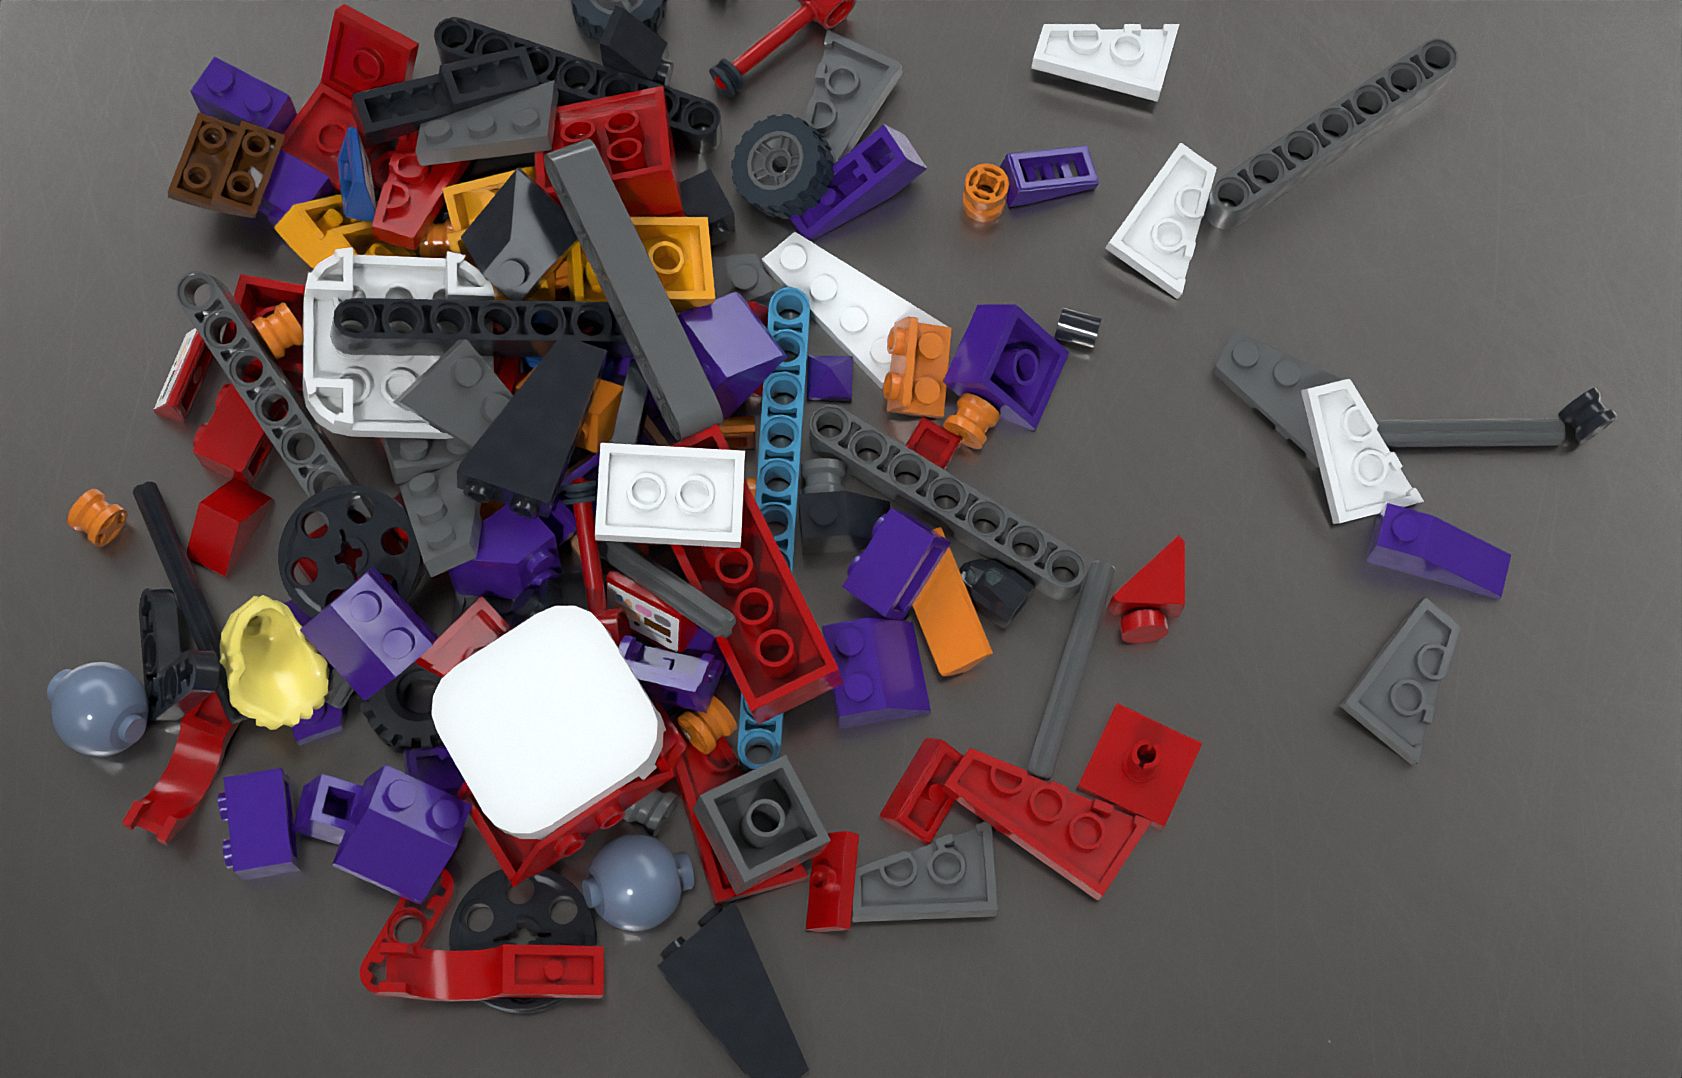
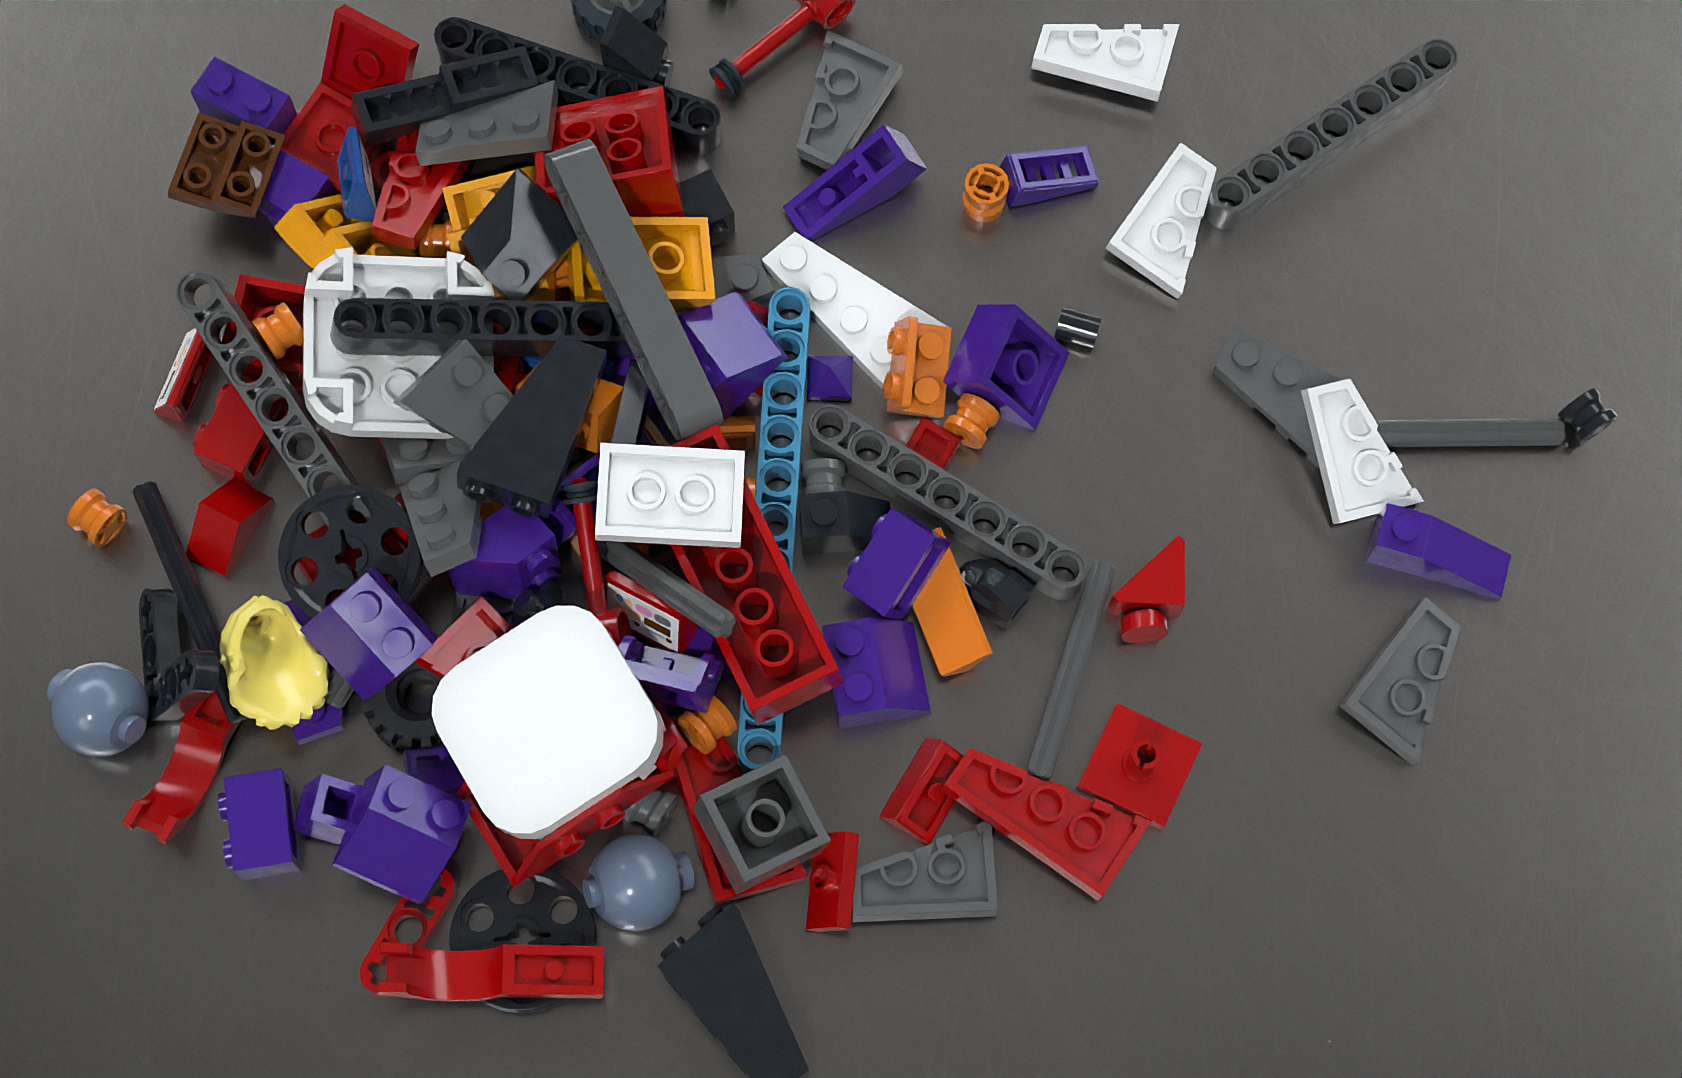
(783, 143): black wheel -> none

